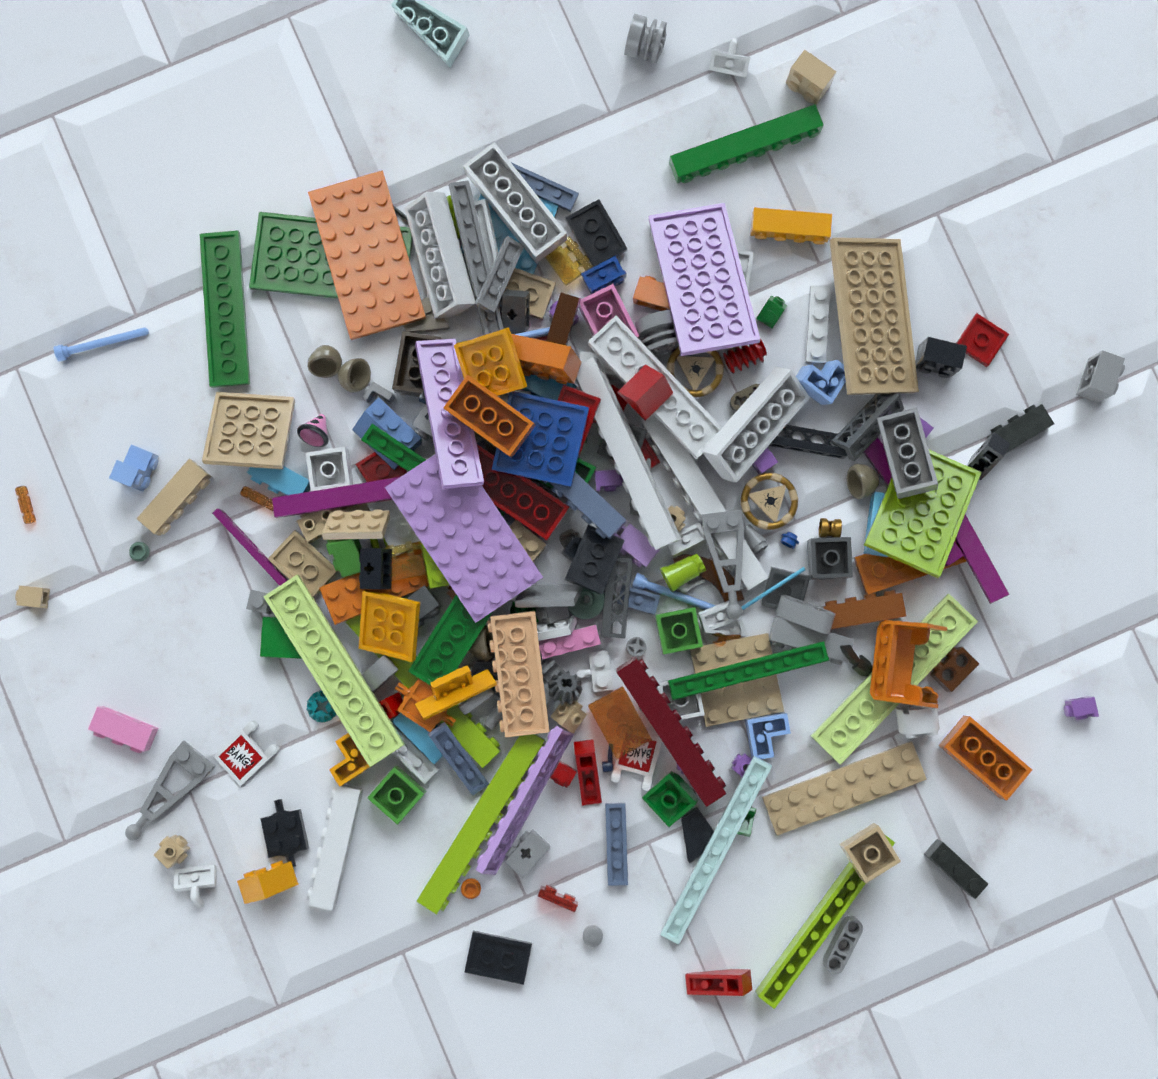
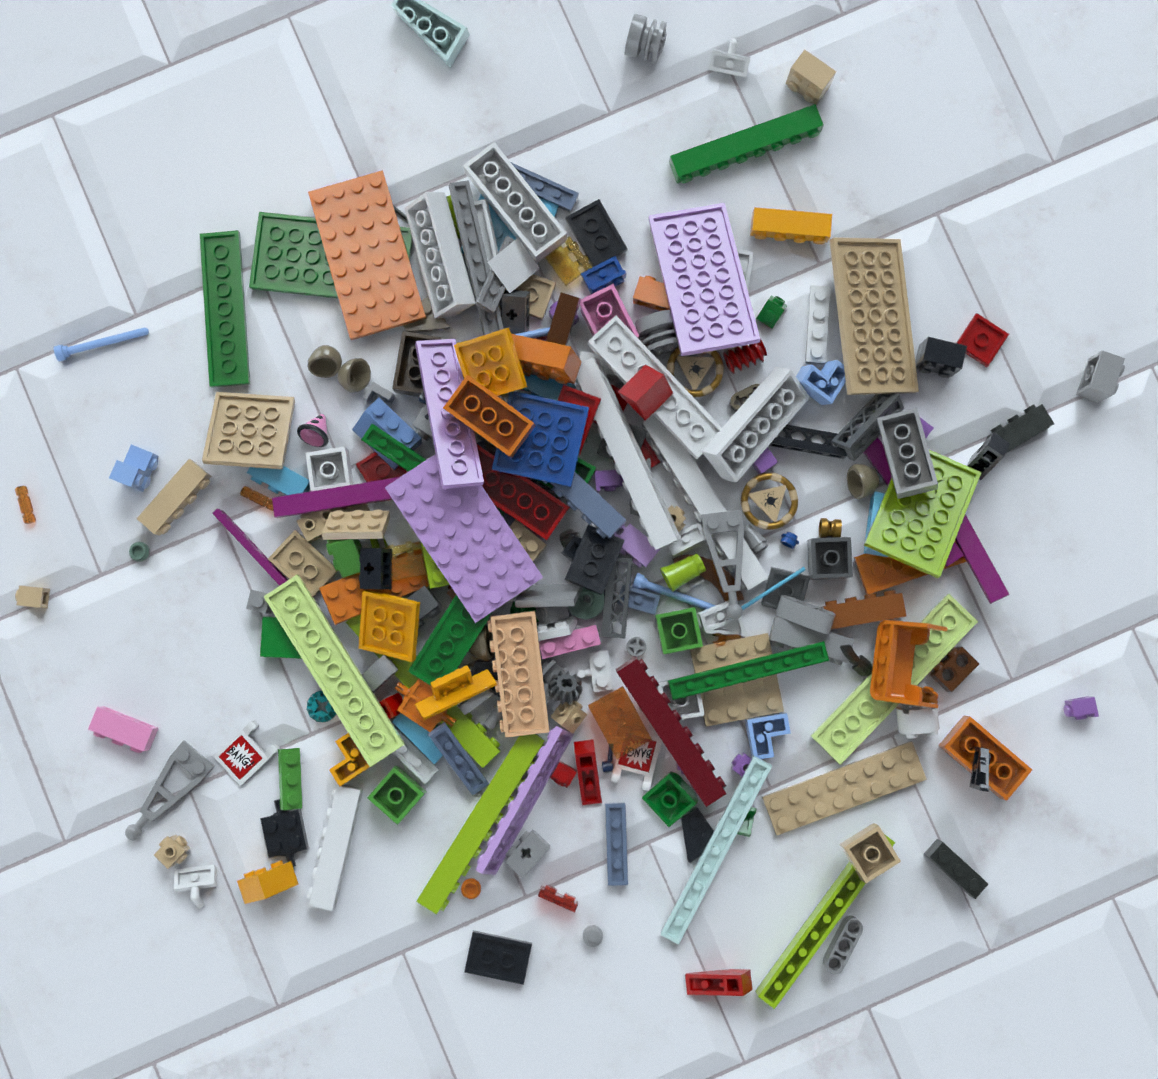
(290, 778): none -> bright green plate
(513, 265): none -> white sticker
(980, 769): none -> black wing

